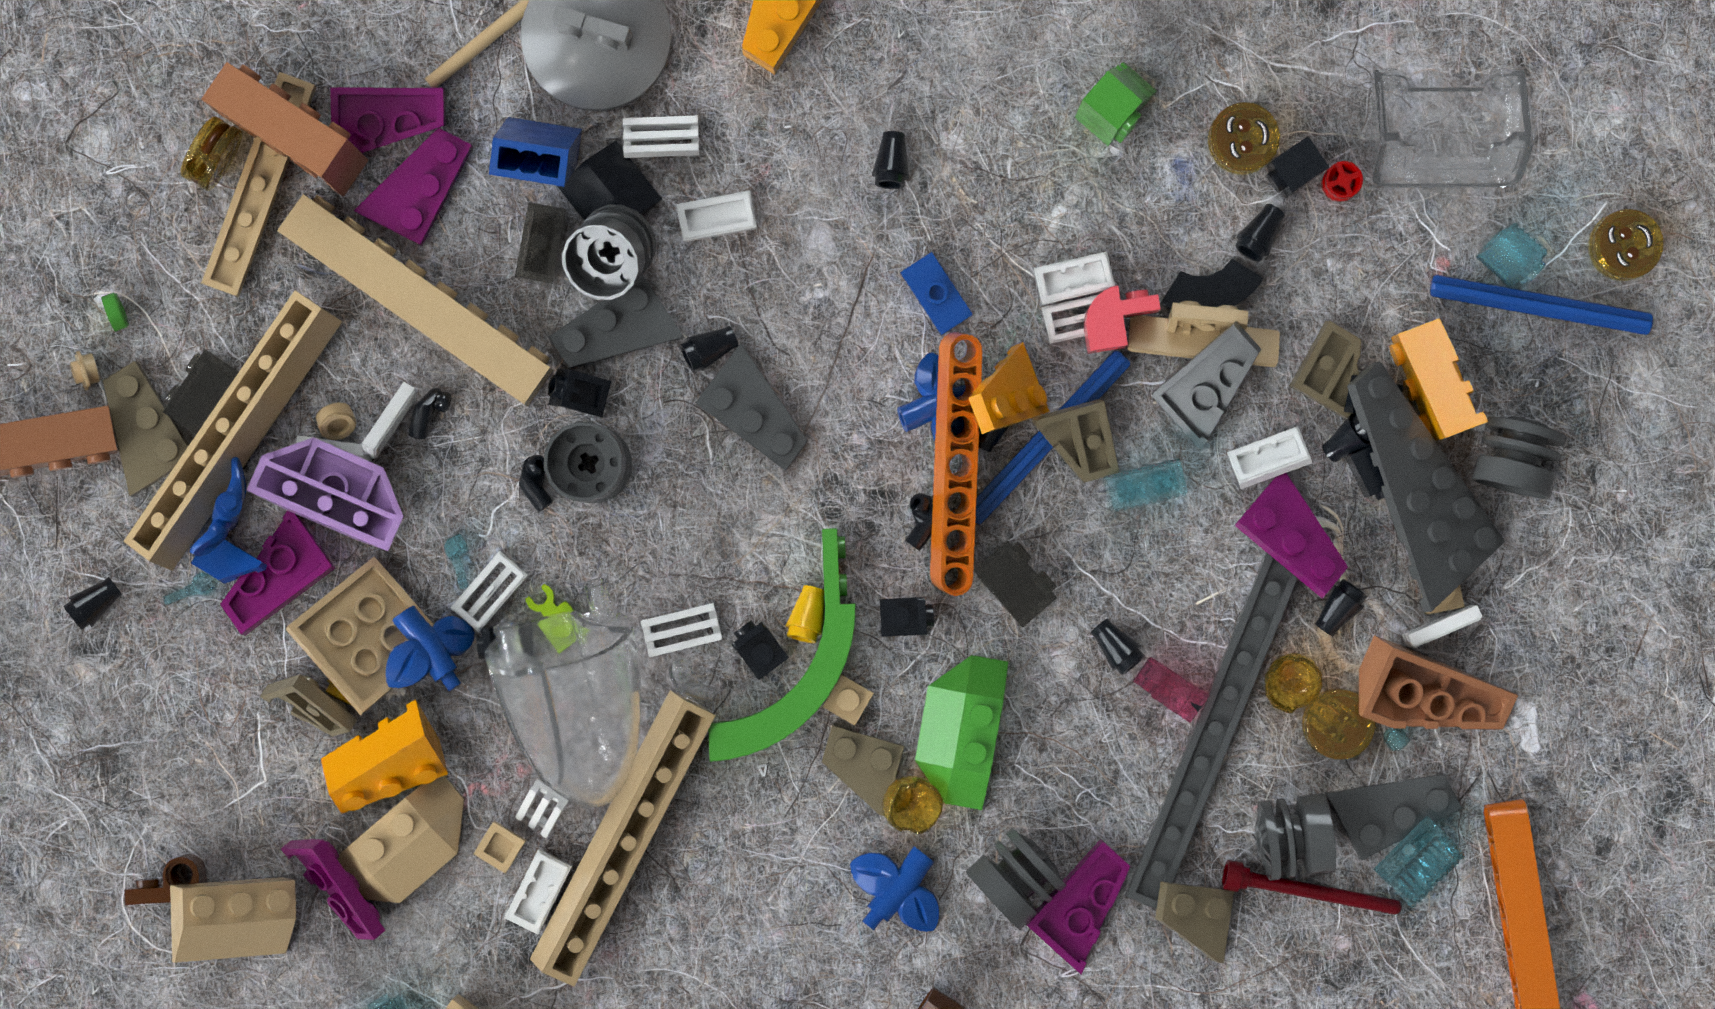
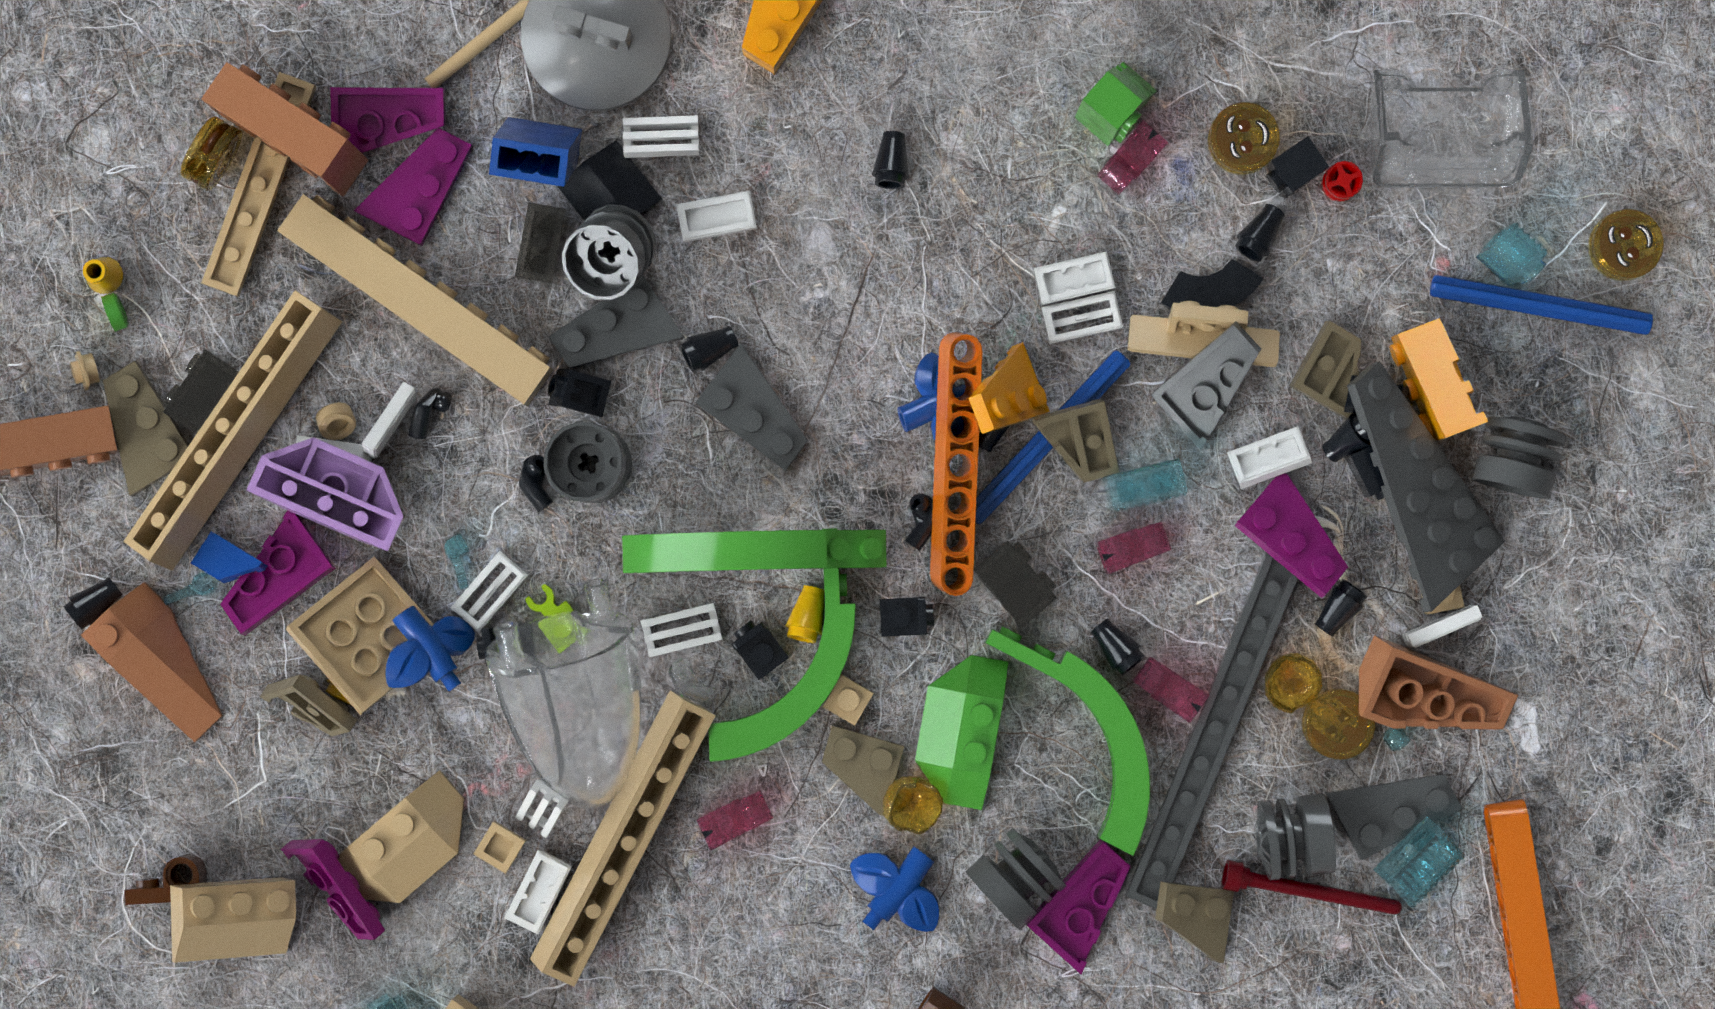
(110, 277): none -> yellow cone
(149, 651): none -> nougat wedge
(225, 512): blue plant -> none
(385, 762): light orange wedge -> none
(734, 819): none -> clear pink leg
(754, 550): none -> bright green arch
(936, 293): blue plate -> none
(1105, 317): coral brick -> none
(1129, 762): none -> bright green arch
(1132, 158): none -> clear pink leg
(1132, 547): none -> clear pink leg

